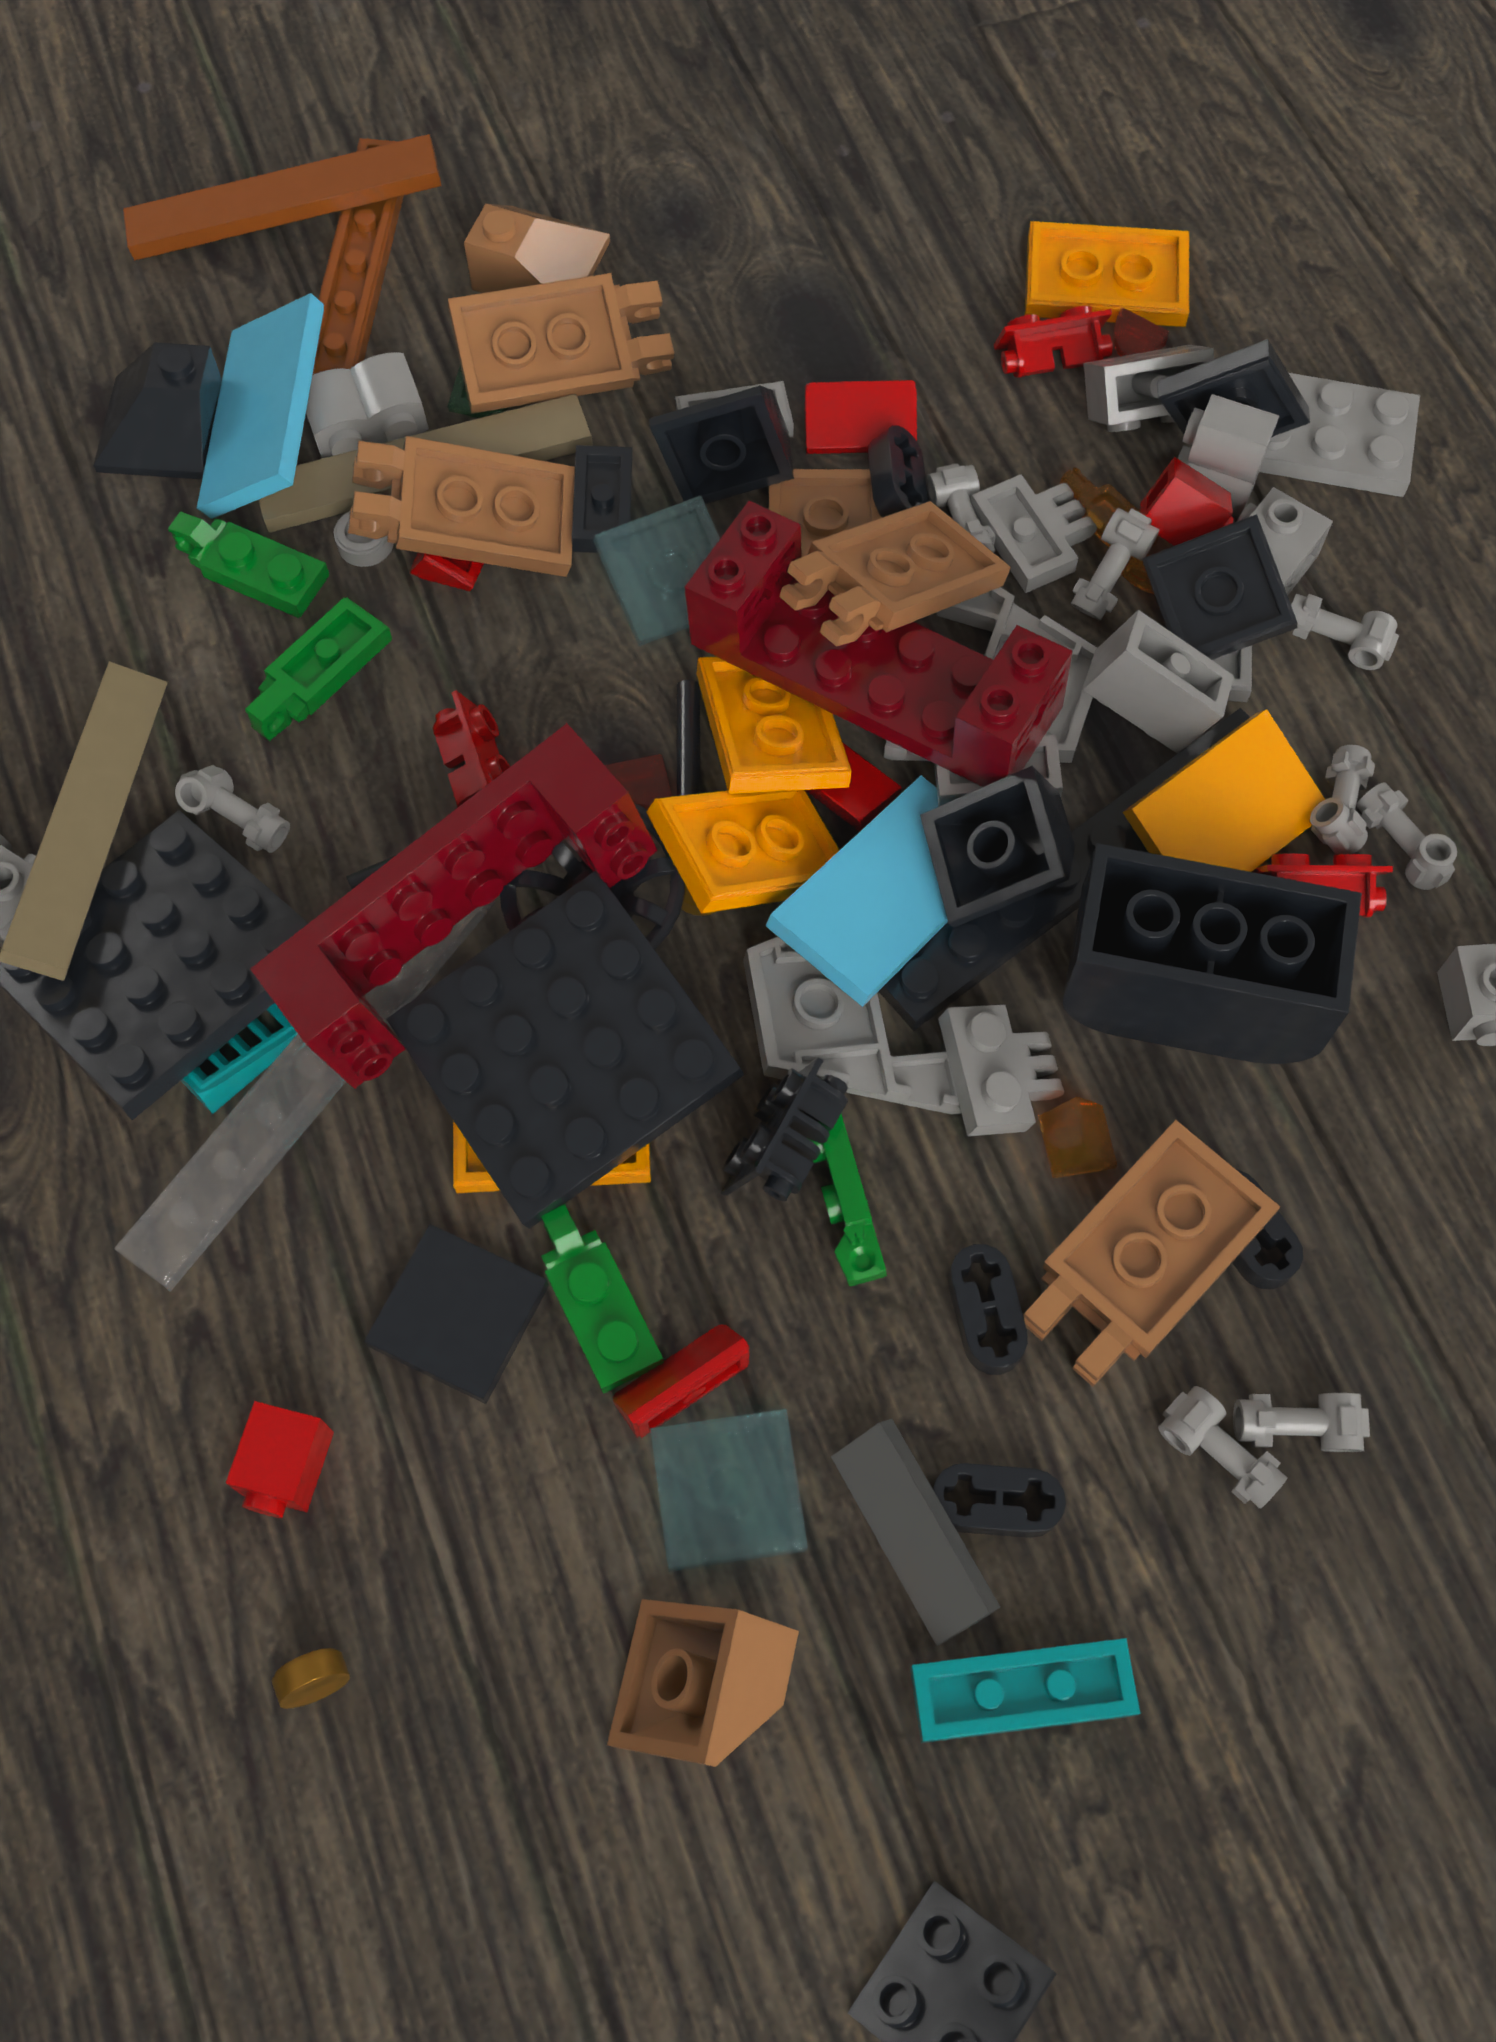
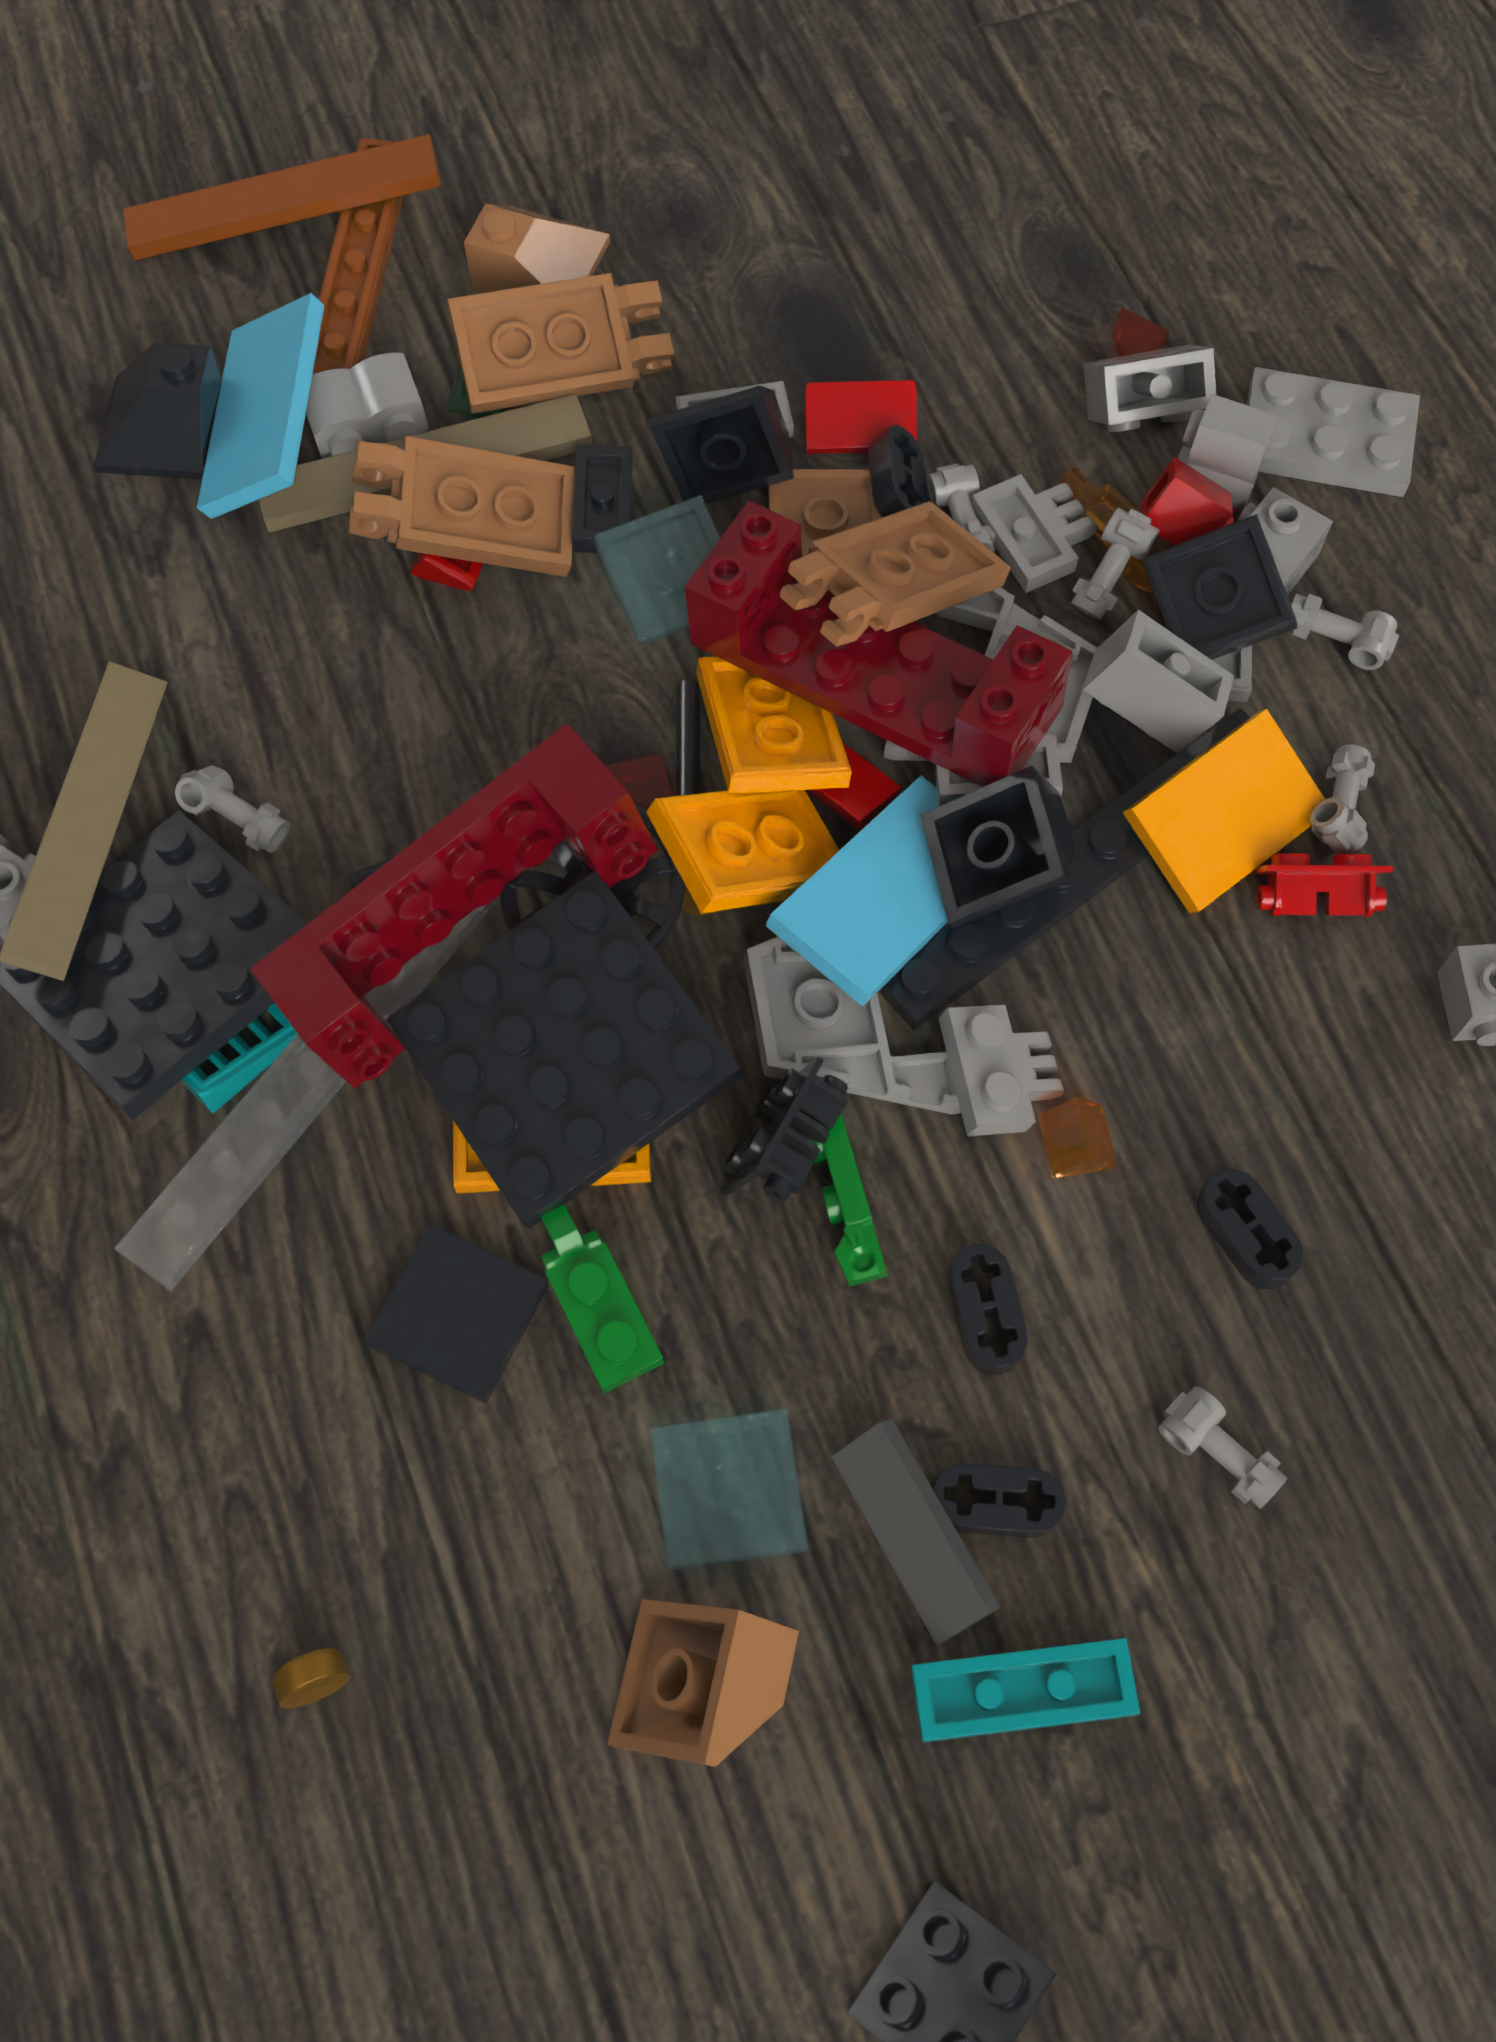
(250, 563): green hinge -> none
(279, 1459): red brick -> none
(316, 667): green hinge -> none
(358, 549): light grey tile -> none
(470, 737): red hinge -> none
(682, 1379): red slope -> none
(1073, 333): red hinge -> none
(1108, 270): light orange tile -> none
(1150, 1249): medium nougat tile -> none
(1210, 957): black brick -> none
(1245, 376): black tile -> none
(1337, 1421): light grey bar -> none
(1429, 854): light grey bar -> none

